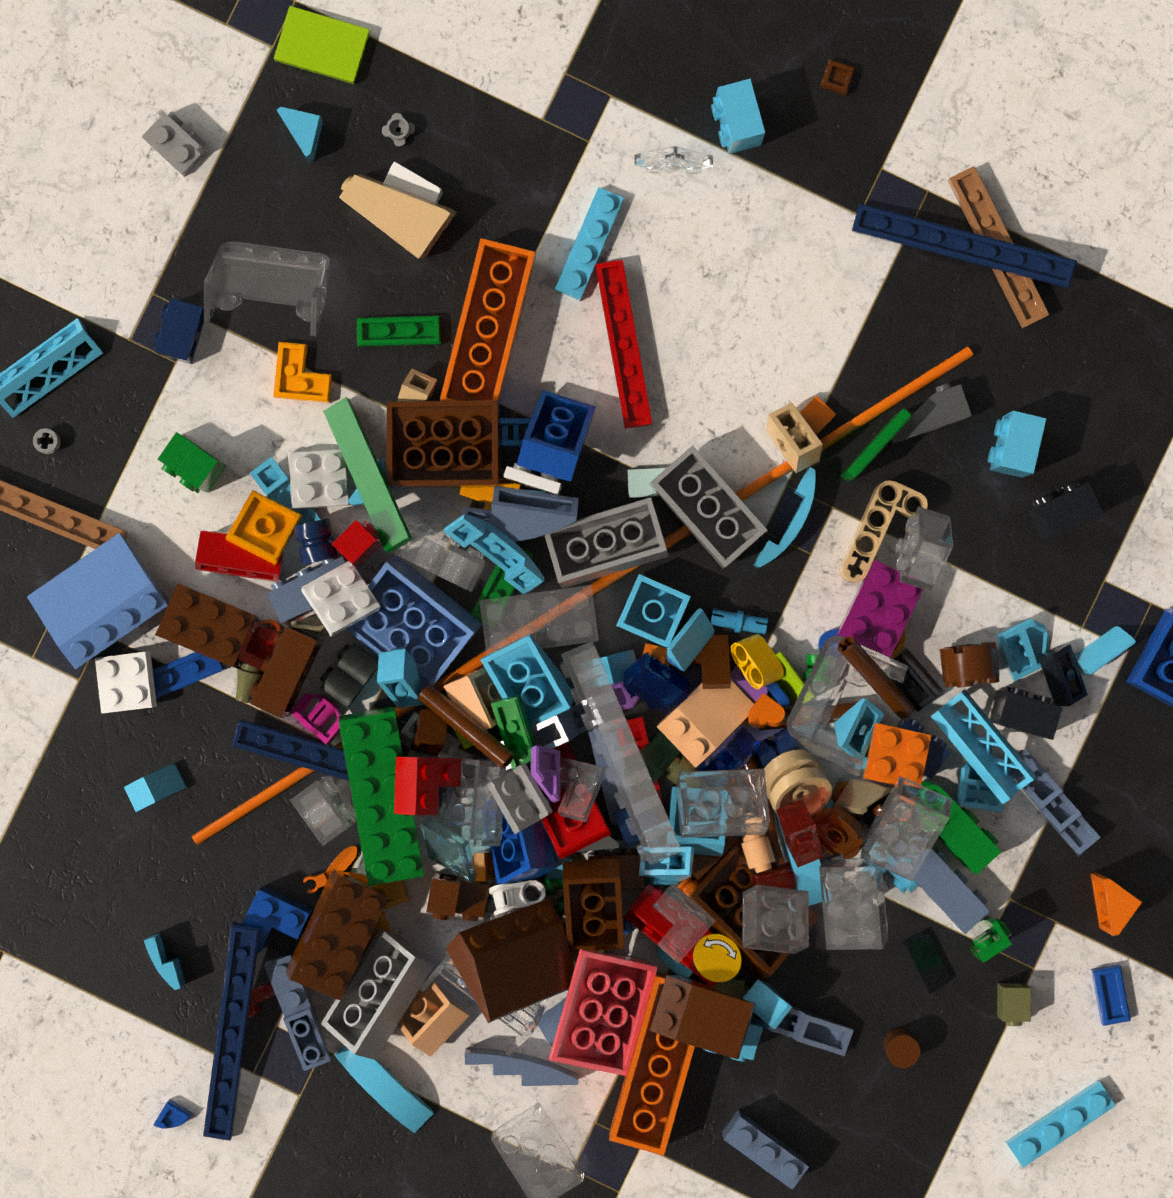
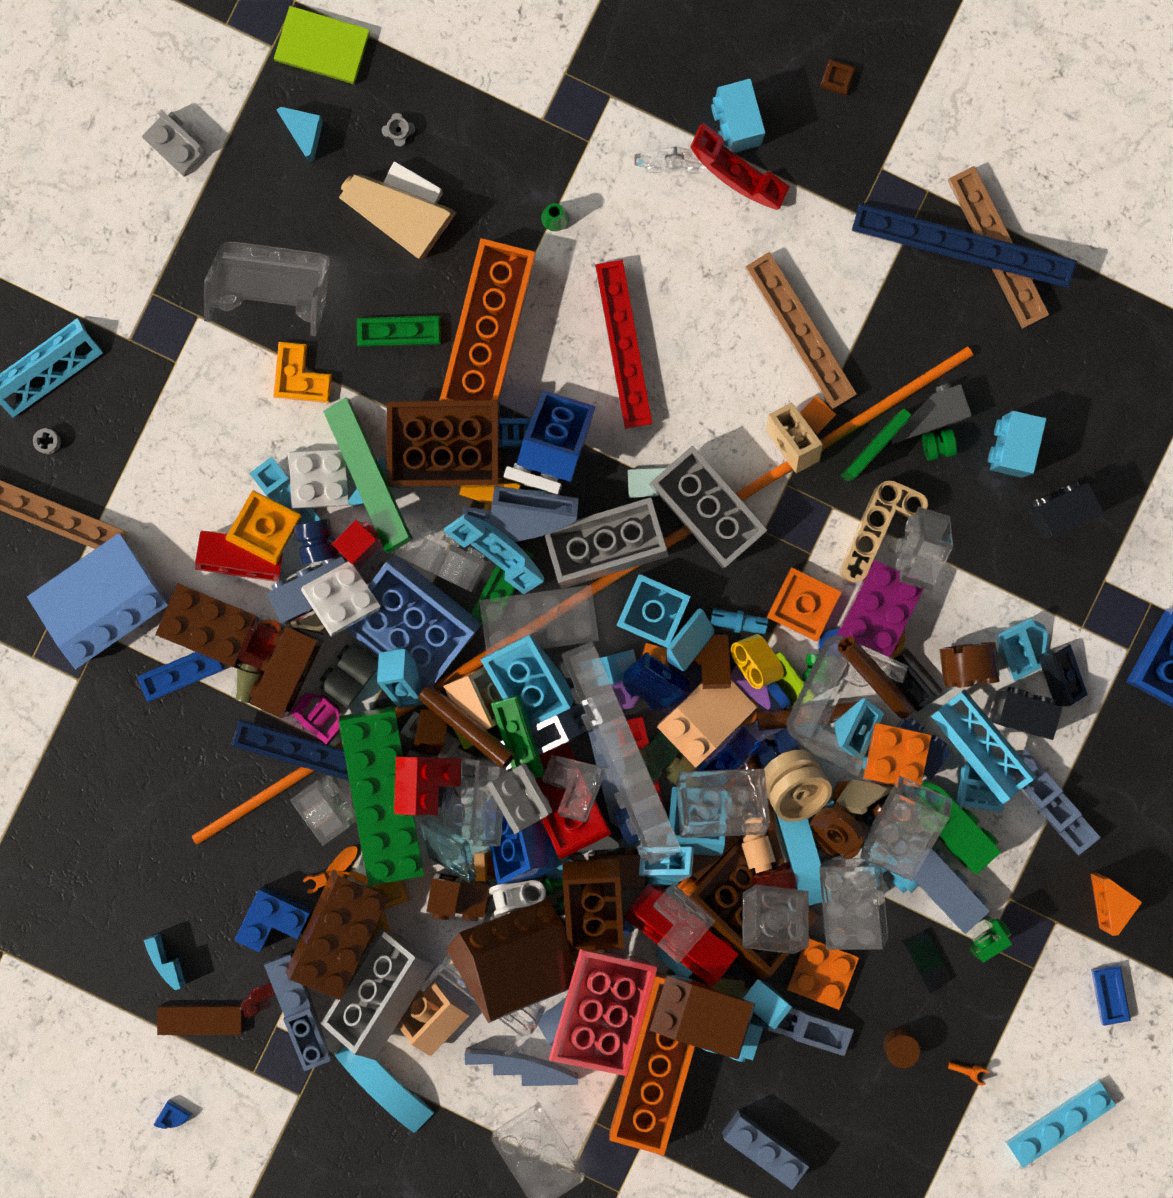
(125, 682): white plate -> none
(155, 787): medium azure slope -> none
(179, 331): dark blue brick -> none
(192, 463): green brick -> none
(199, 1020): none -> reddish brown tile
(231, 1030): dark blue tile -> none
(410, 388): tan brick -> none
(546, 770): medium lavender tile -> none
(554, 223): none -> green cone
(589, 244): medium azure plate -> none
(717, 958): yellow sticker -> none
(735, 172): none -> red slope
(765, 713): orange tile -> none
(800, 330): none -> medium nougat plate
(800, 833): clear red brick -> none
(804, 604): none -> orange plate
(806, 491): medium azure slope -> none
(822, 974): none -> orange plate
(939, 444): none -> green wheel
(972, 1072): none -> orange hand
(1014, 1003): olive brick -> none
(1103, 650): medium azure slope -> none

